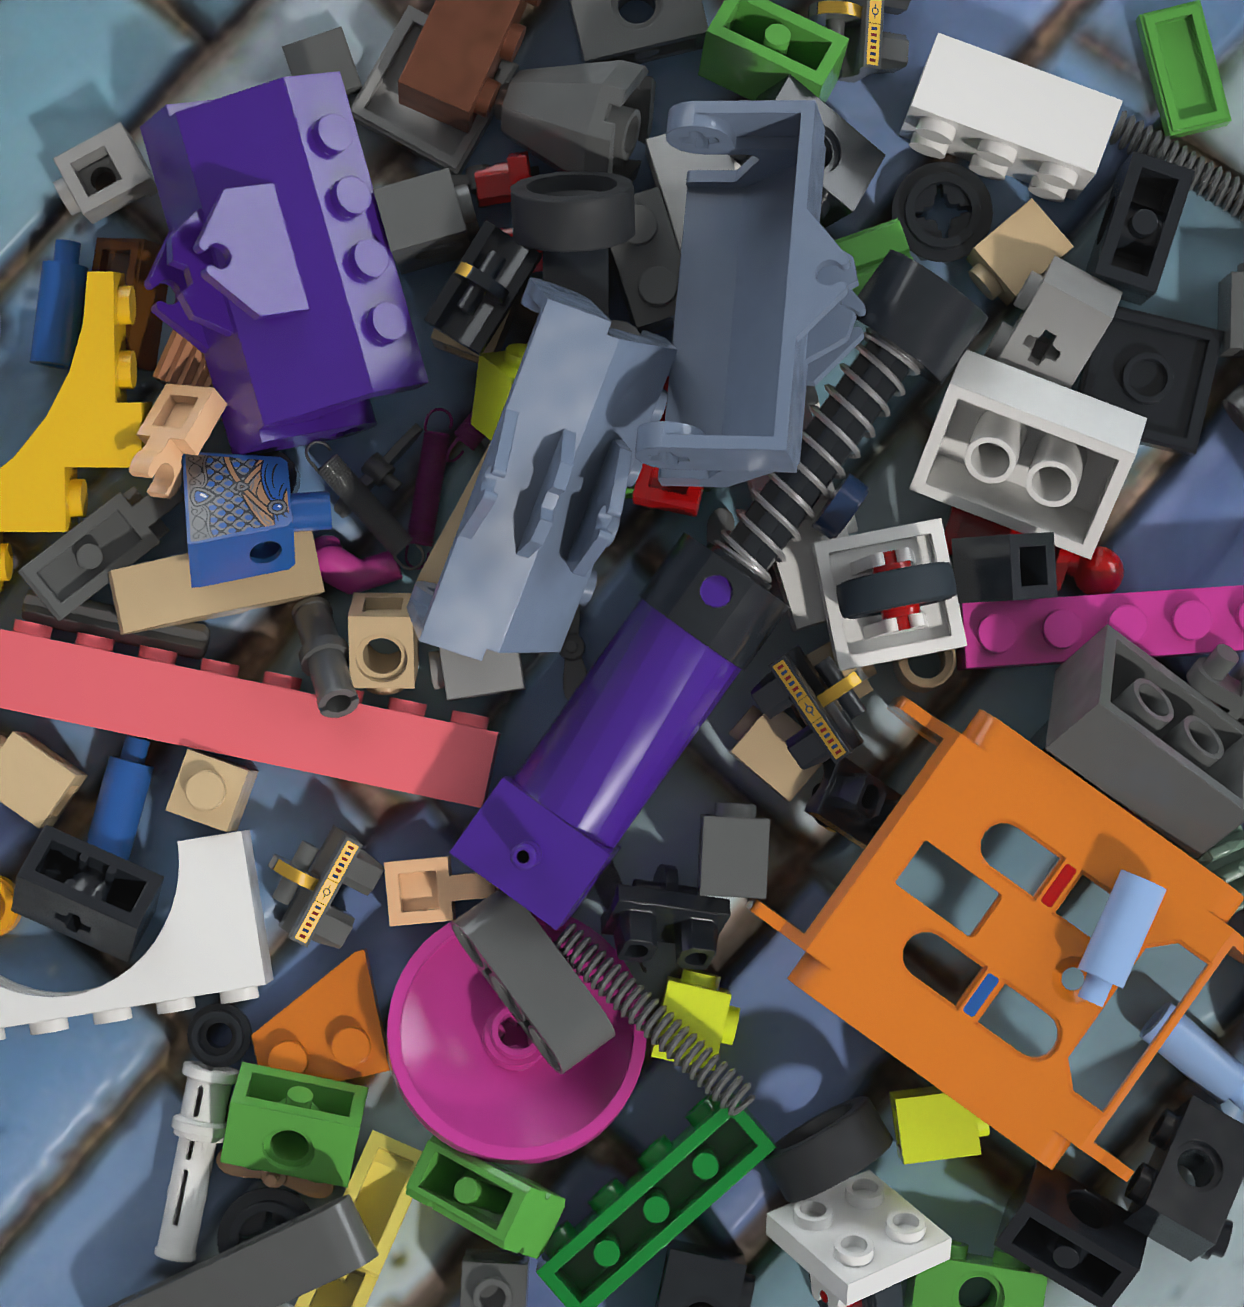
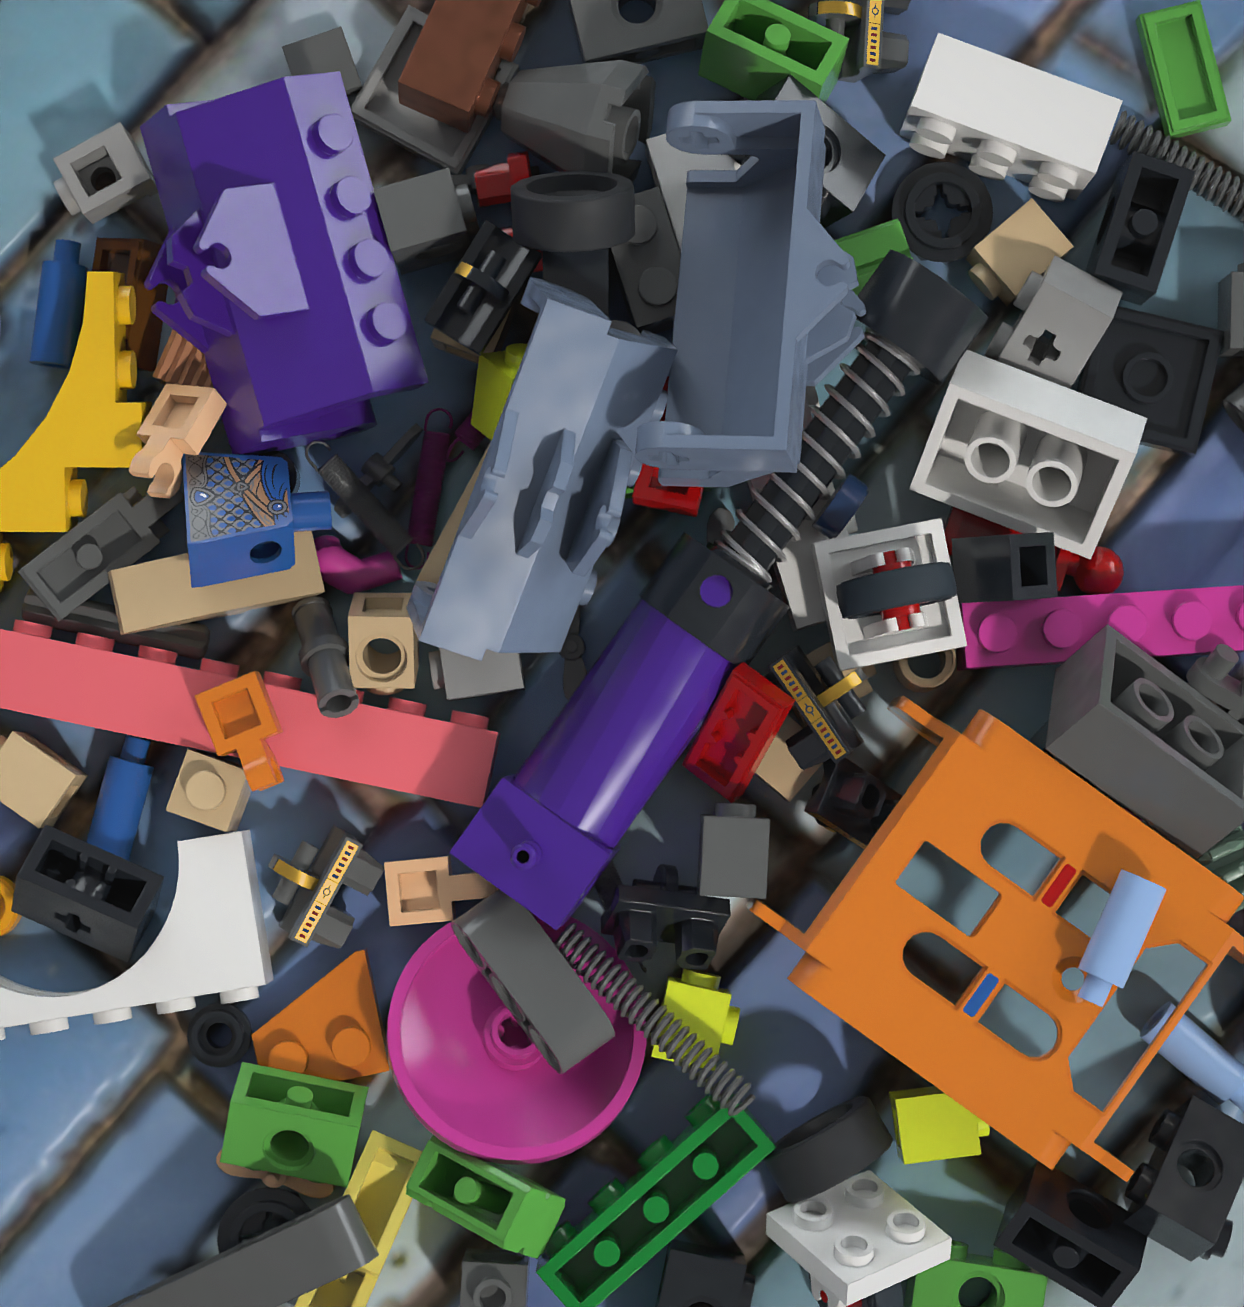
(199, 1130): white pin -> none
(240, 720): none -> orange plate
(738, 732): none -> red plate

